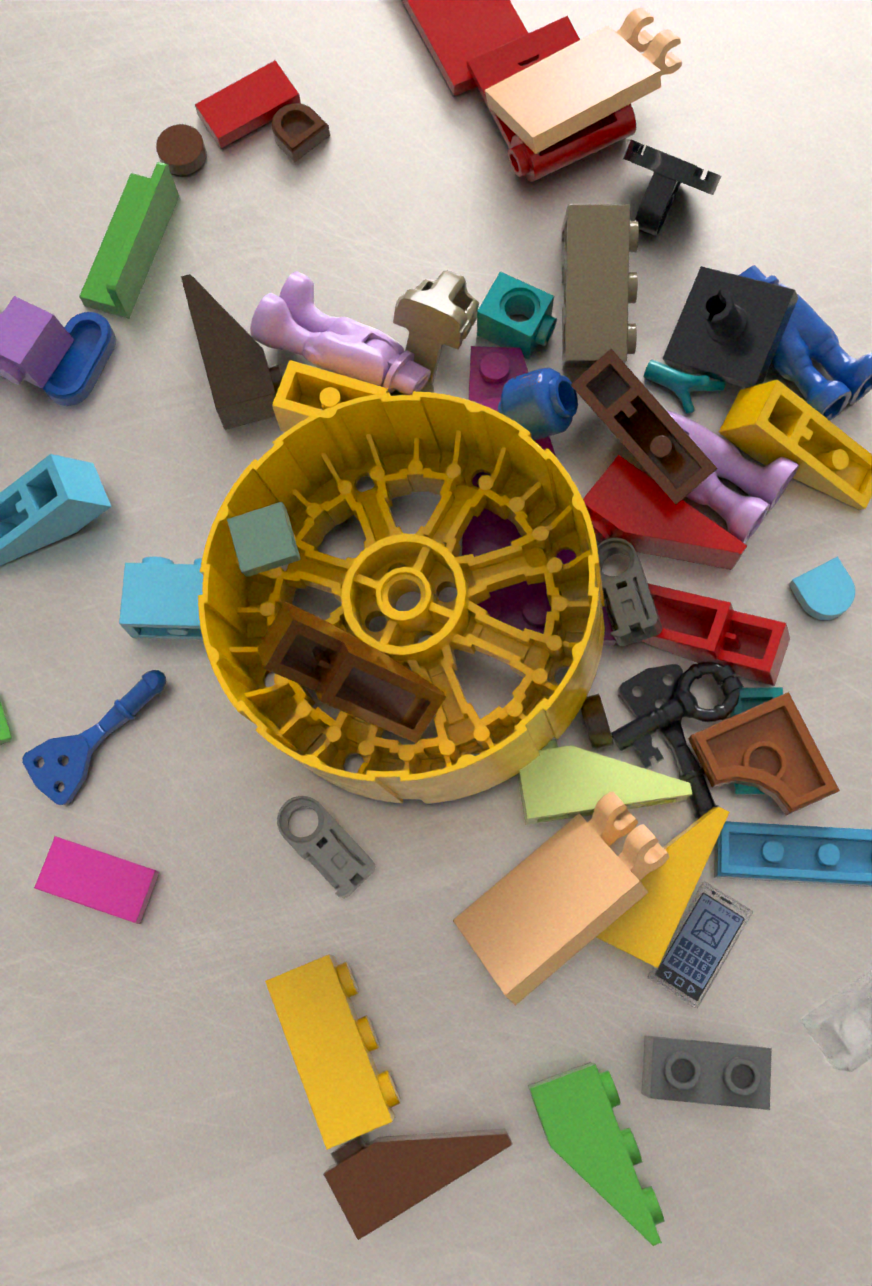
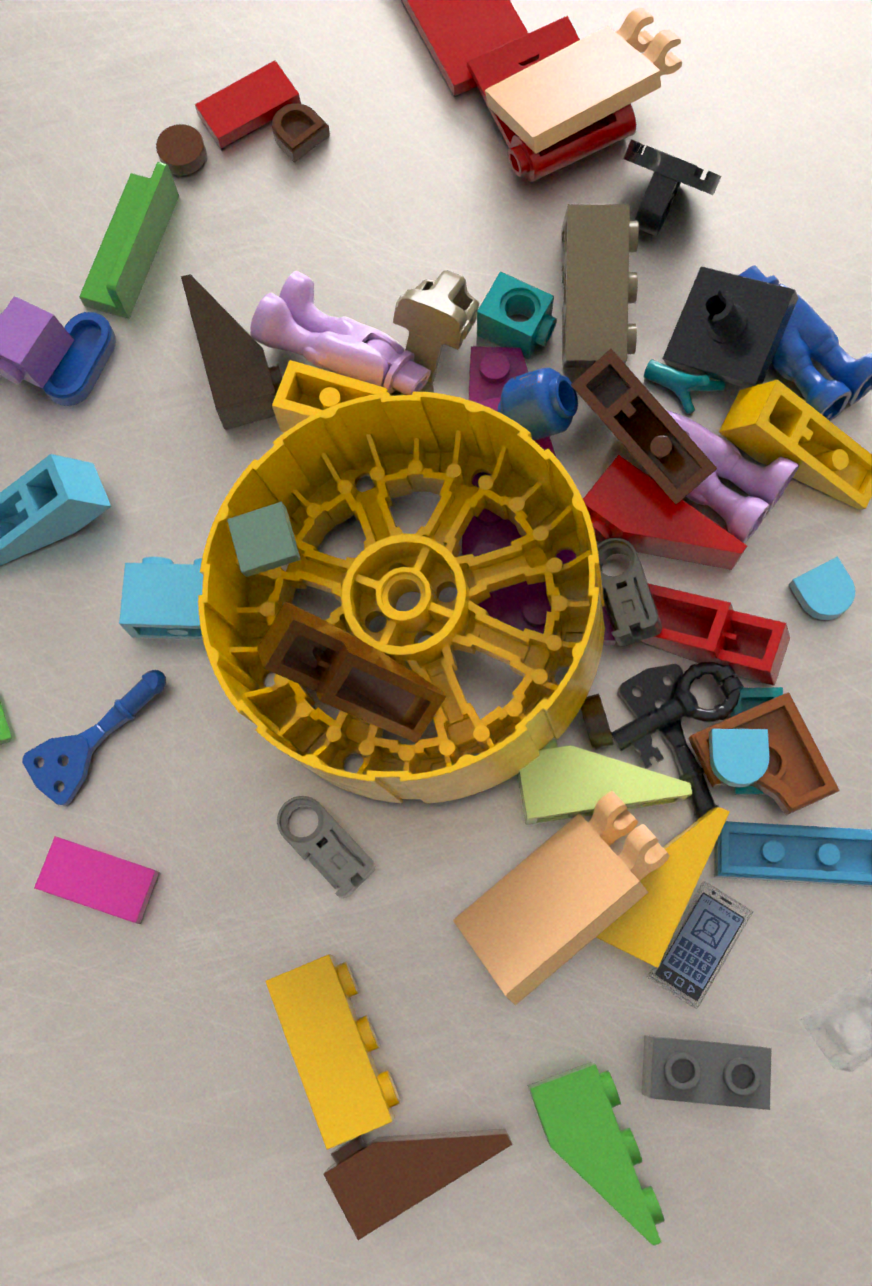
(739, 755): none -> medium azure tile

